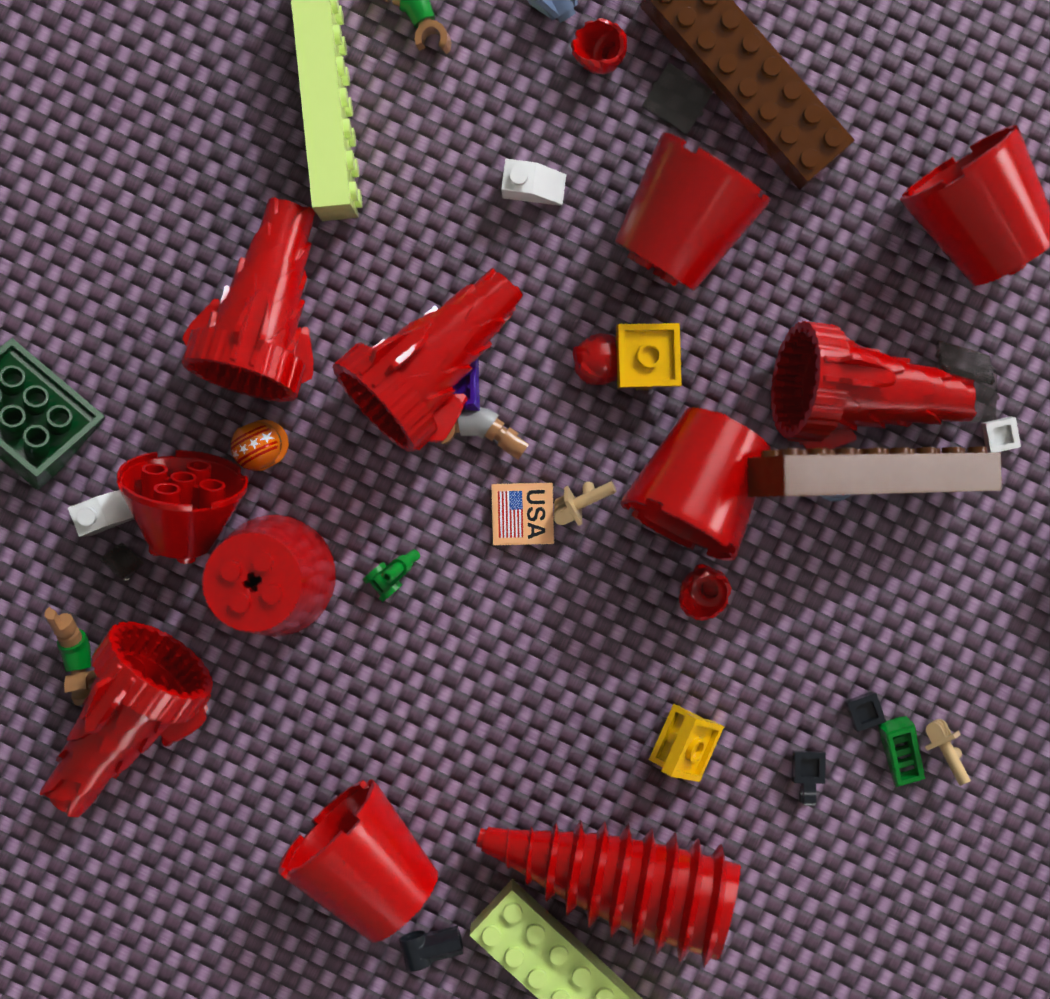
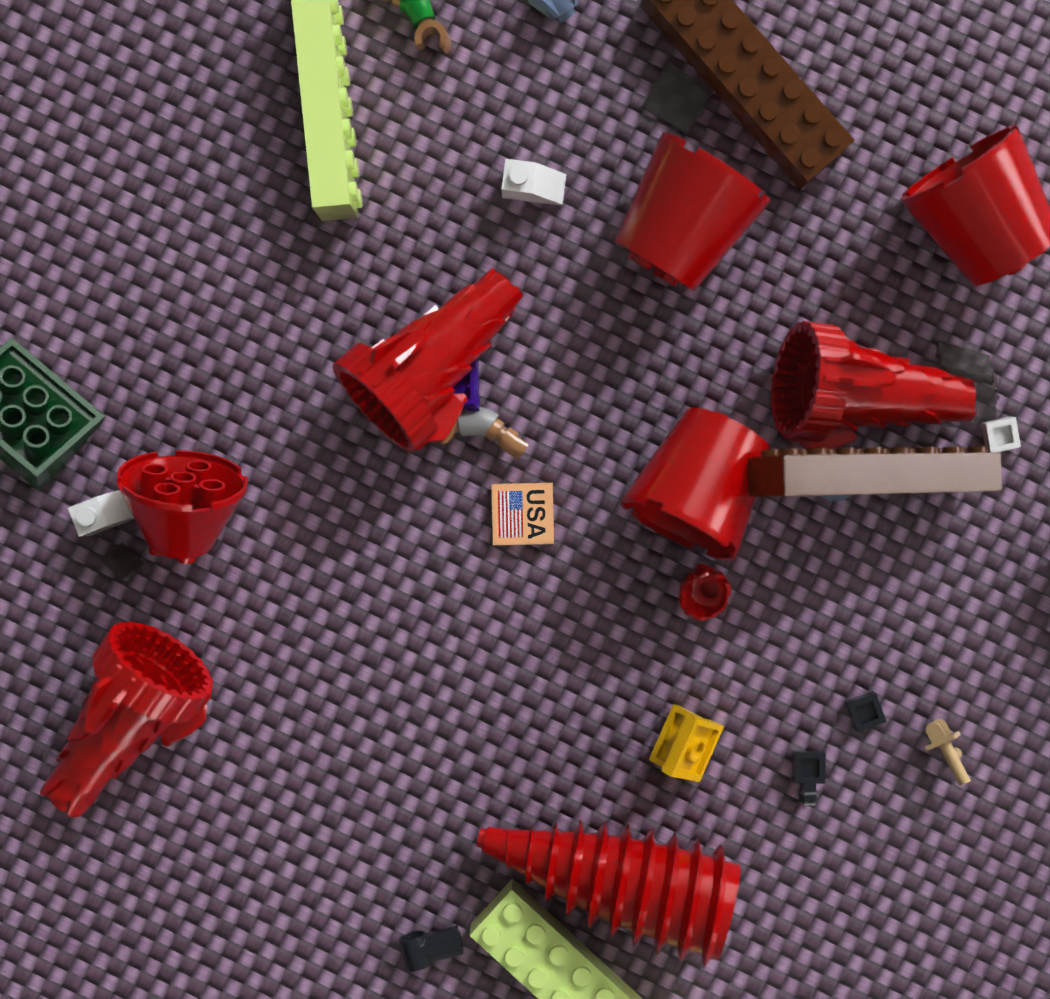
(75, 654): medium nougat piece -> none
(253, 333): red cone -> none
(258, 445): orange helmet -> none
(294, 572): red cone -> none
(362, 863): red cone -> none
(386, 577): green piece -> none
(569, 508): tan arm -> none
(596, 359): red hair -> none
(599, 46): red hair -> none
(648, 355): yellow bracket -> none
(896, 732): green slope -> none

